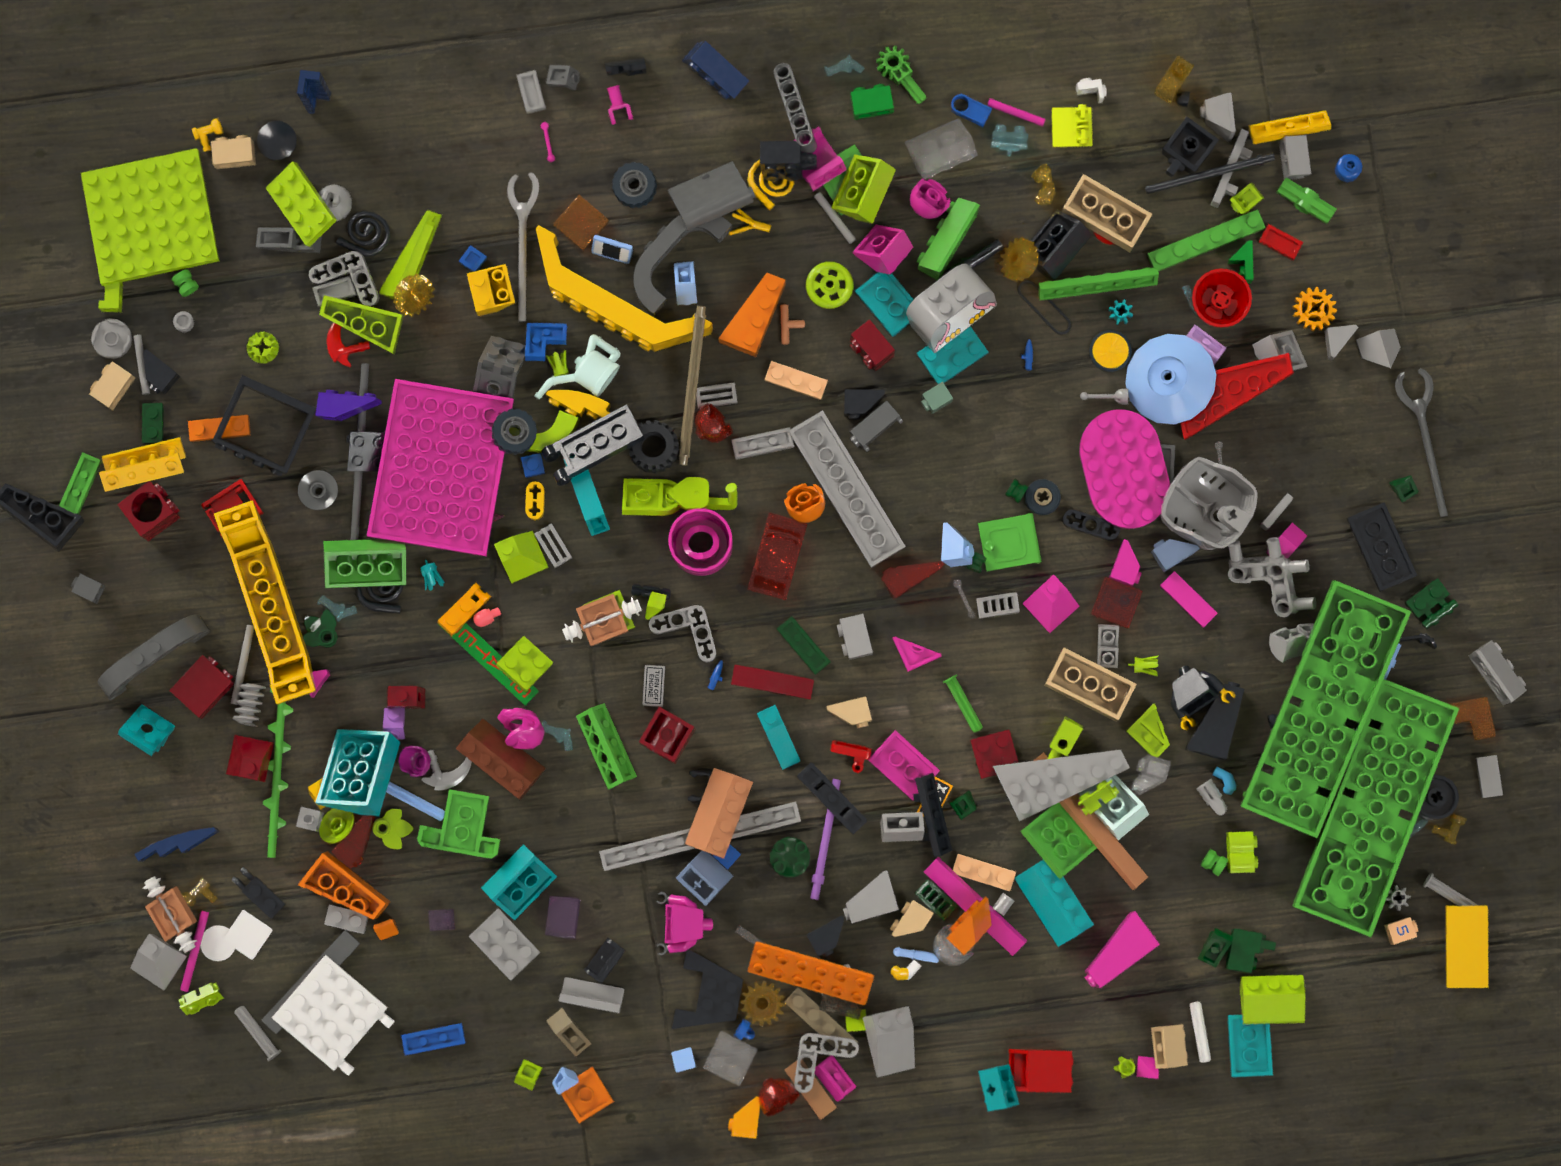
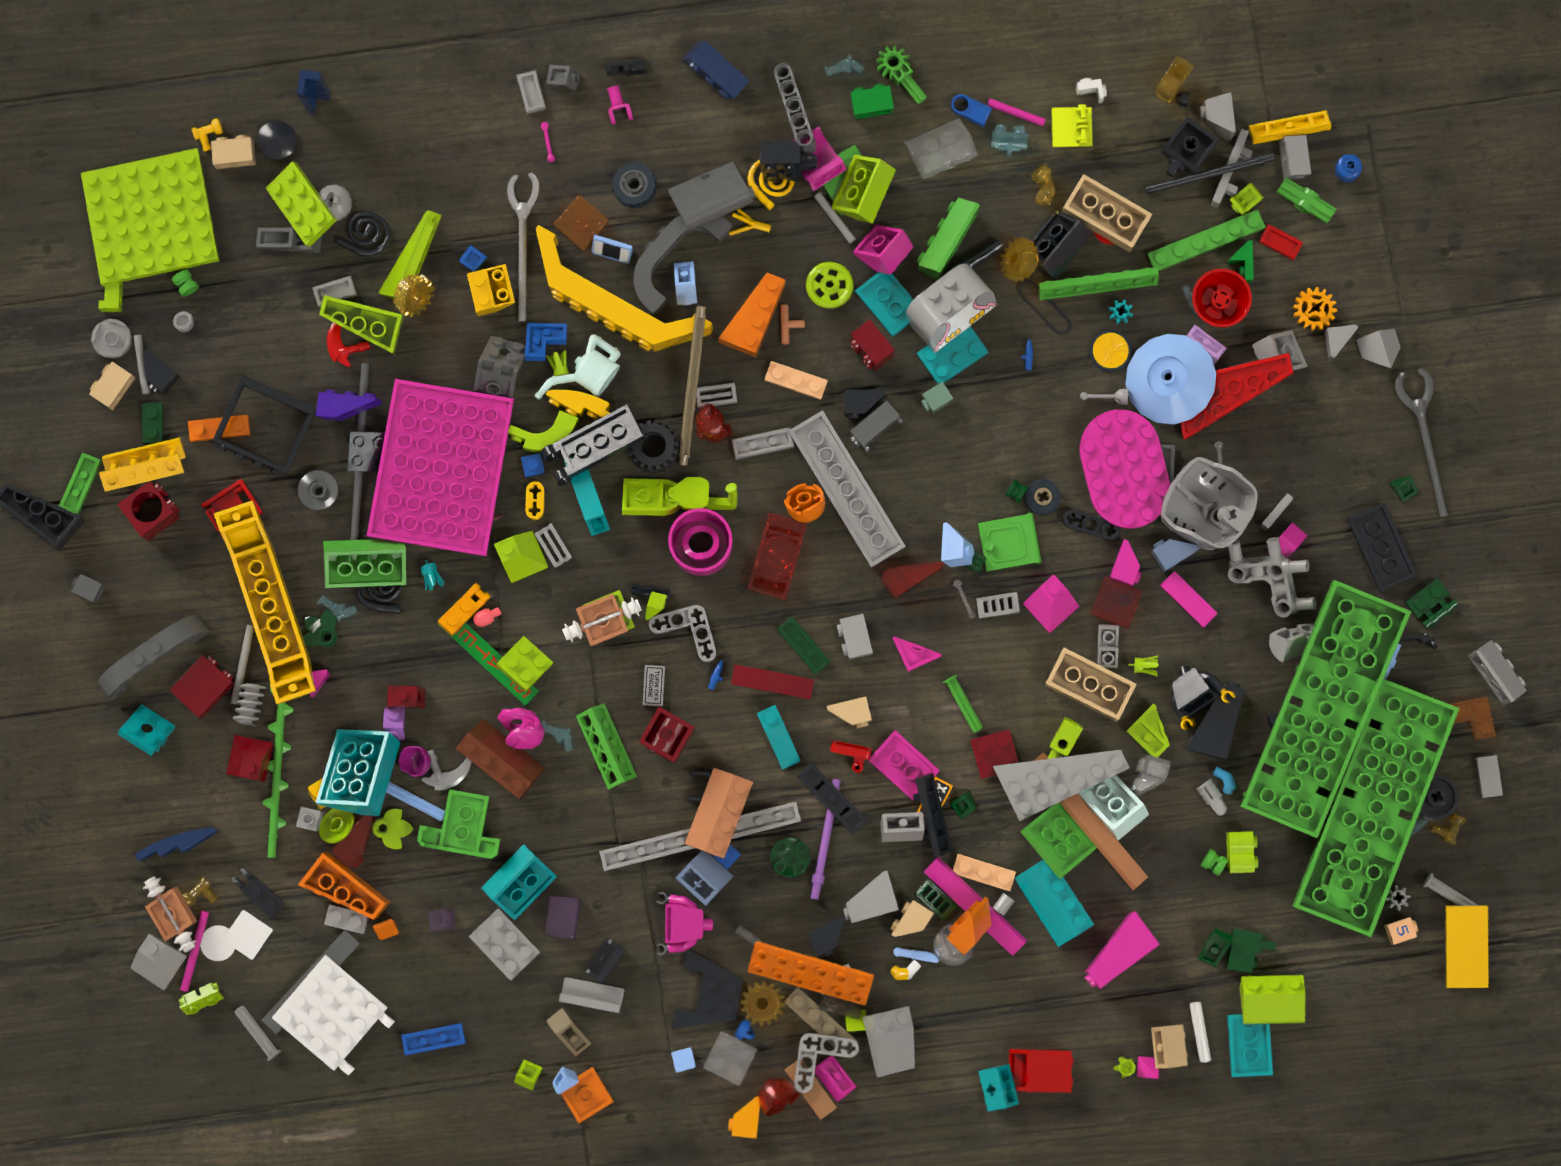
(267, 354): lime gear -> none
(354, 271): light grey beam -> none
(519, 420): black wheel -> none
(929, 199): dark pink cylinder -> none
(1103, 791): lime hinge -> none

